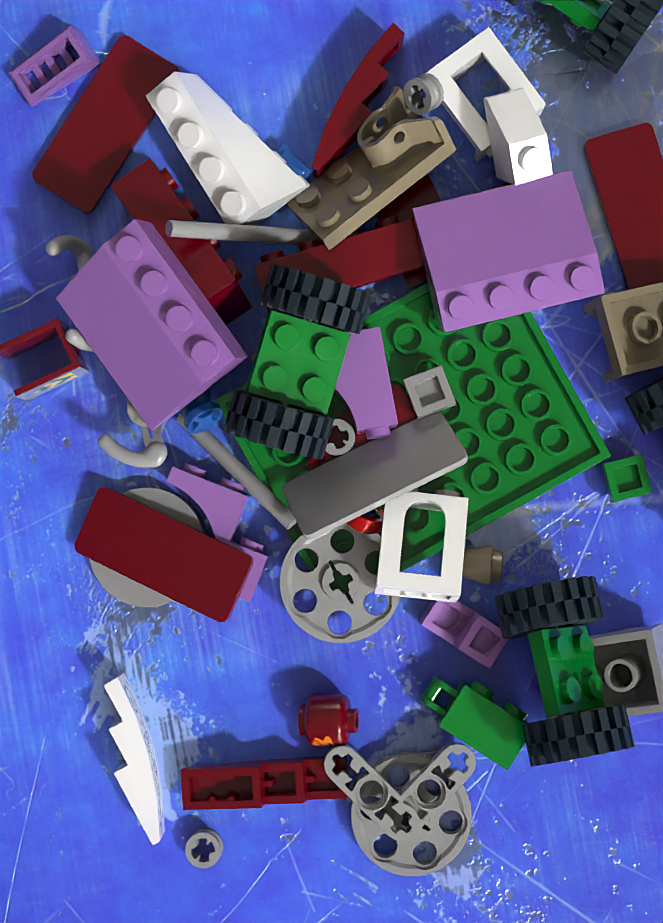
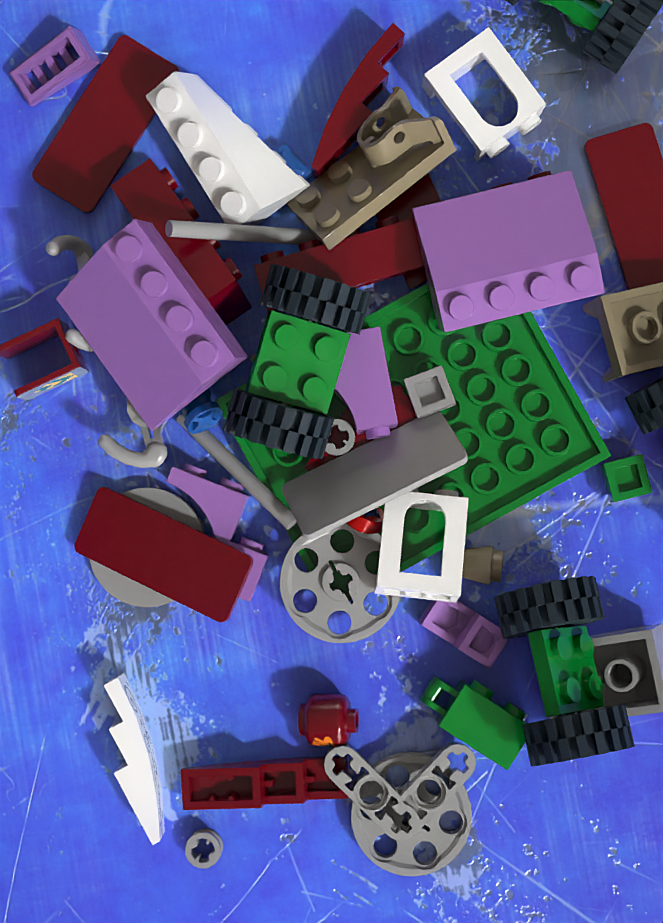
(432, 89): light grey bush -> none
(517, 138): white slope -> none

